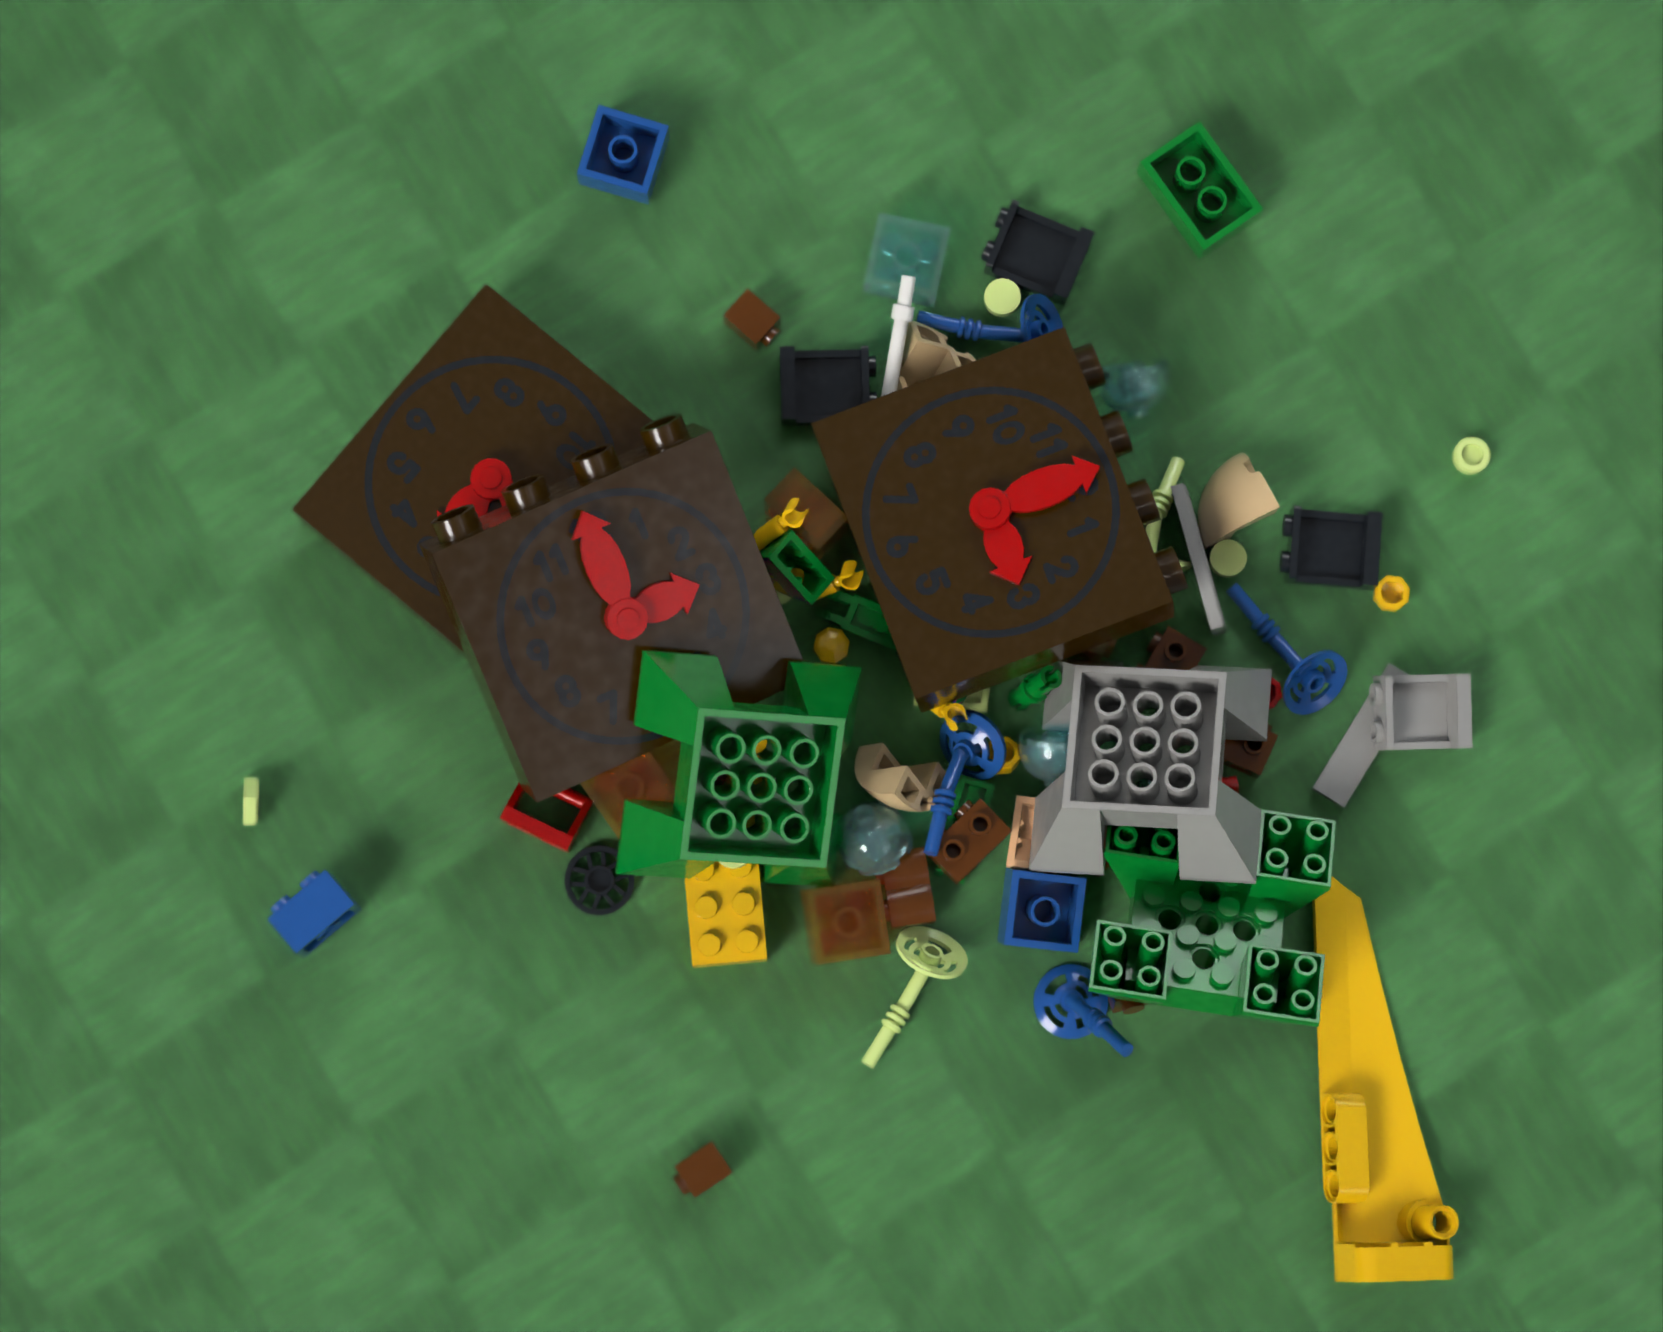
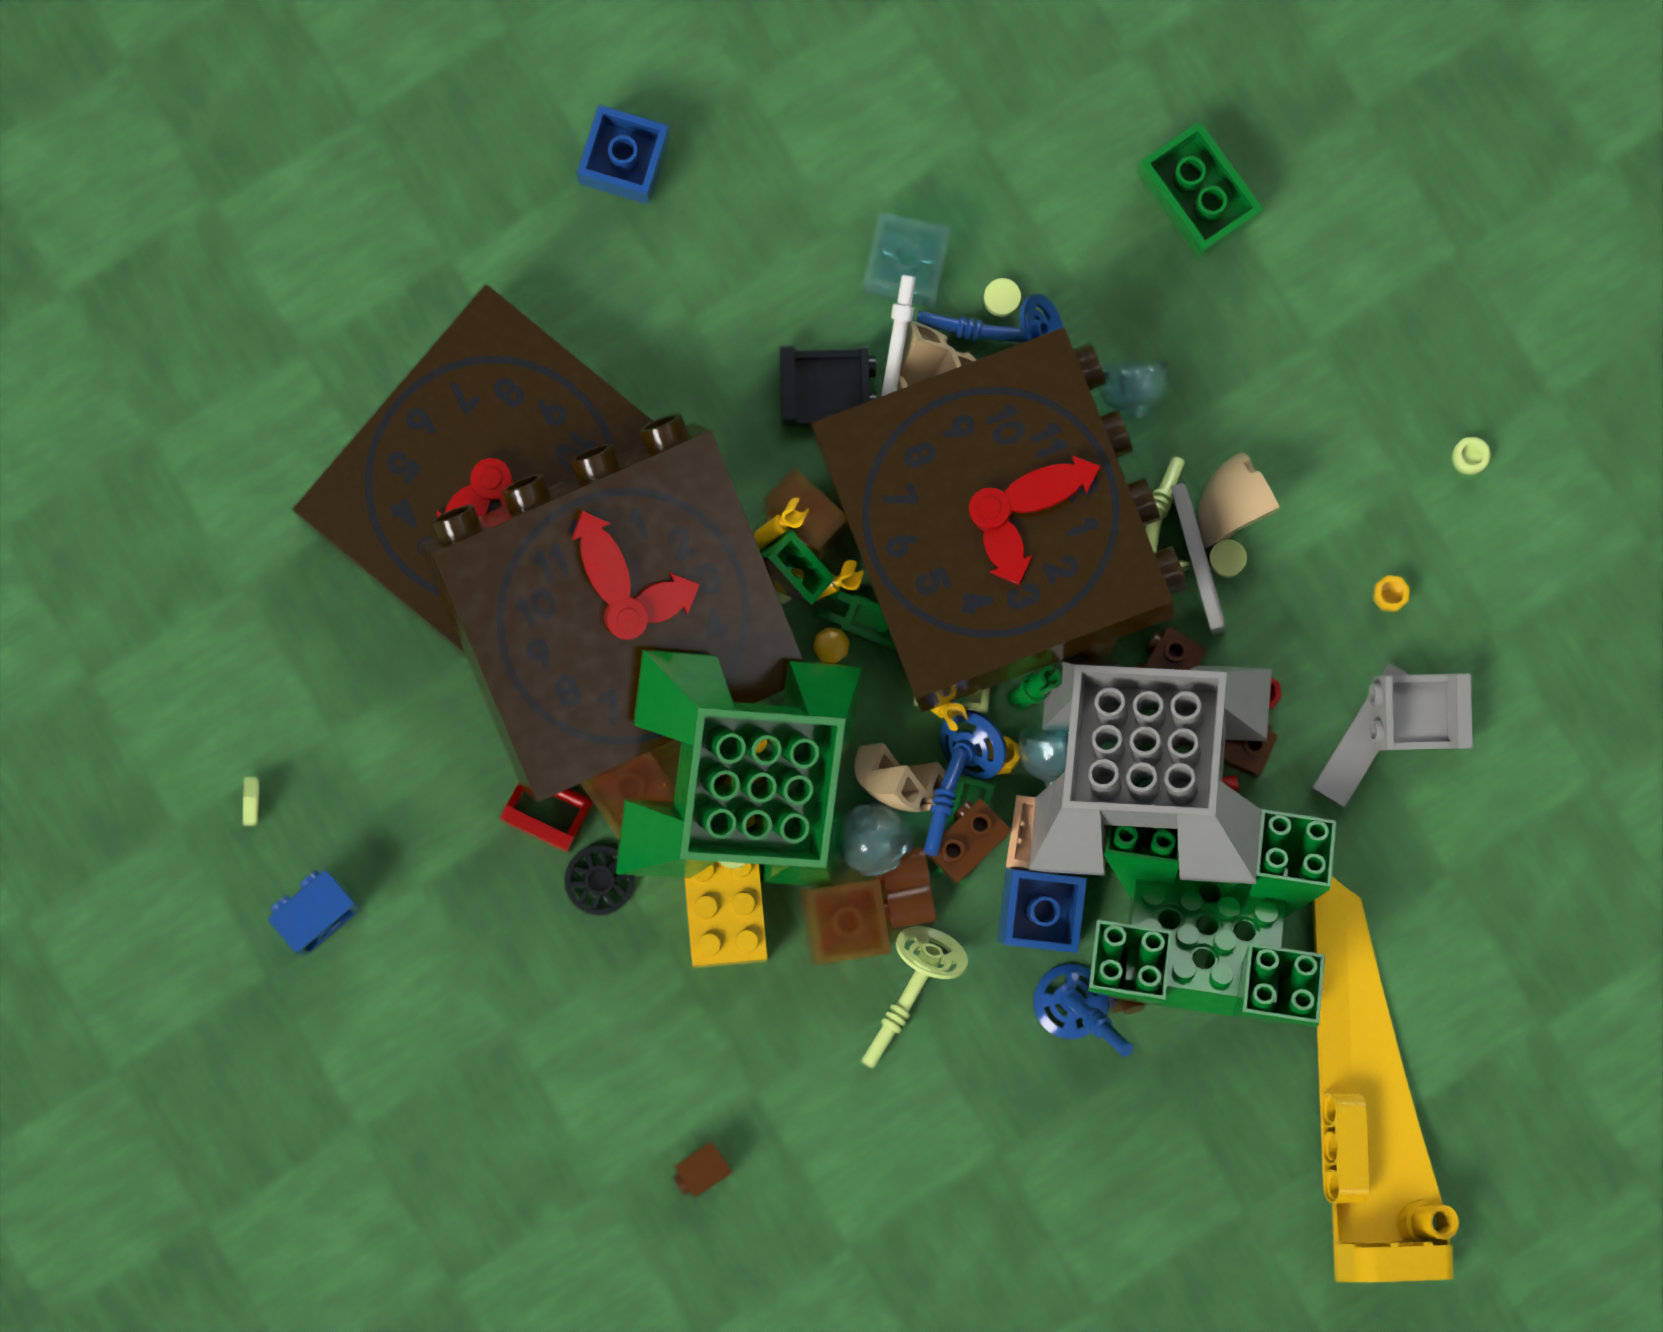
(753, 321): reddish brown brick -> none
(1036, 252): black panel -> none
(1302, 669): blue dish -> none
(1331, 549): black panel -> none

